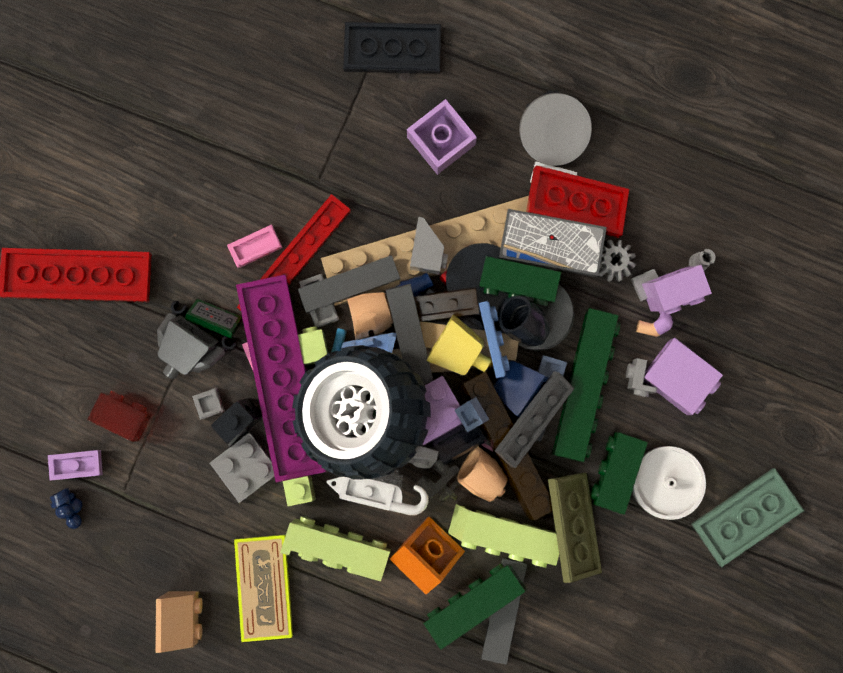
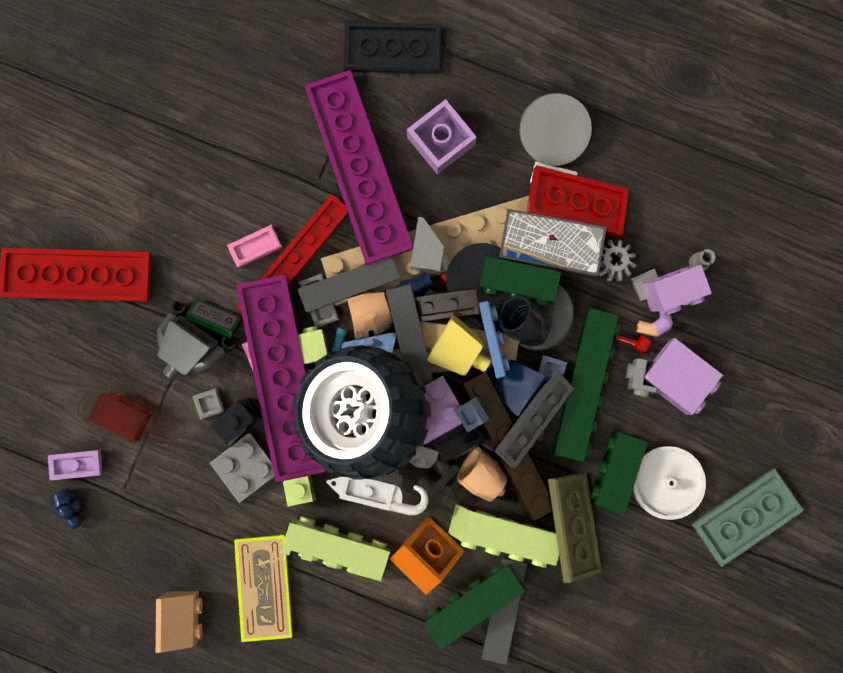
(359, 168): none -> magenta plate
(641, 345): none -> red hand

